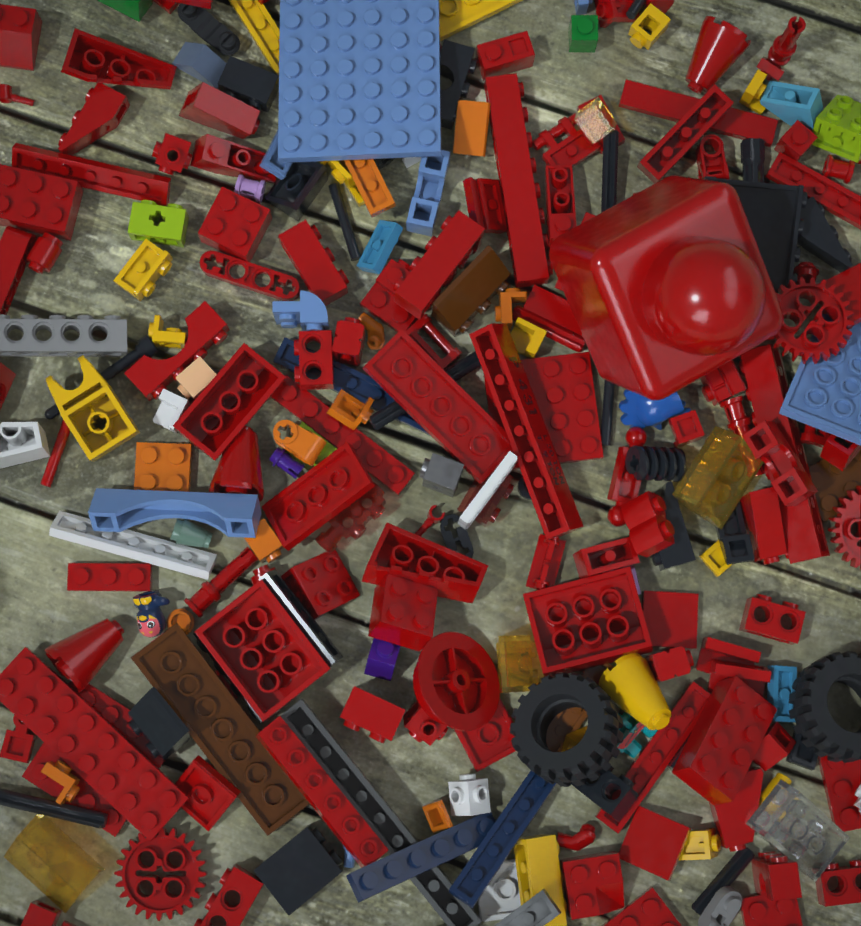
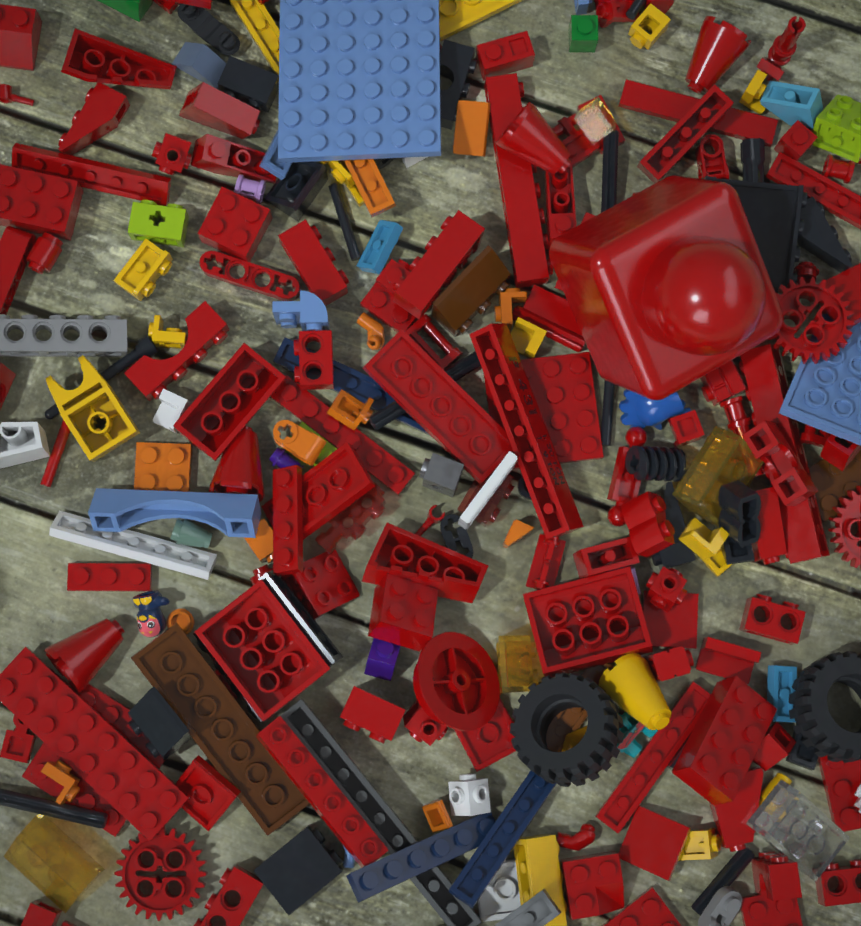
(195, 378): light nougat brick -> none
(212, 590): red pin -> none
(287, 521): none -> red plate
(349, 341): red brick -> none
(428, 194): medium blue arch -> none
(485, 204): red plate -> none
(516, 532): none -> orange slope
(535, 141): none -> red cone
(603, 789): black brick -> none
(662, 596): none -> red brick
(703, 540): none -> yellow panel
(740, 513): none -> black brick
(752, 675): red panel -> none

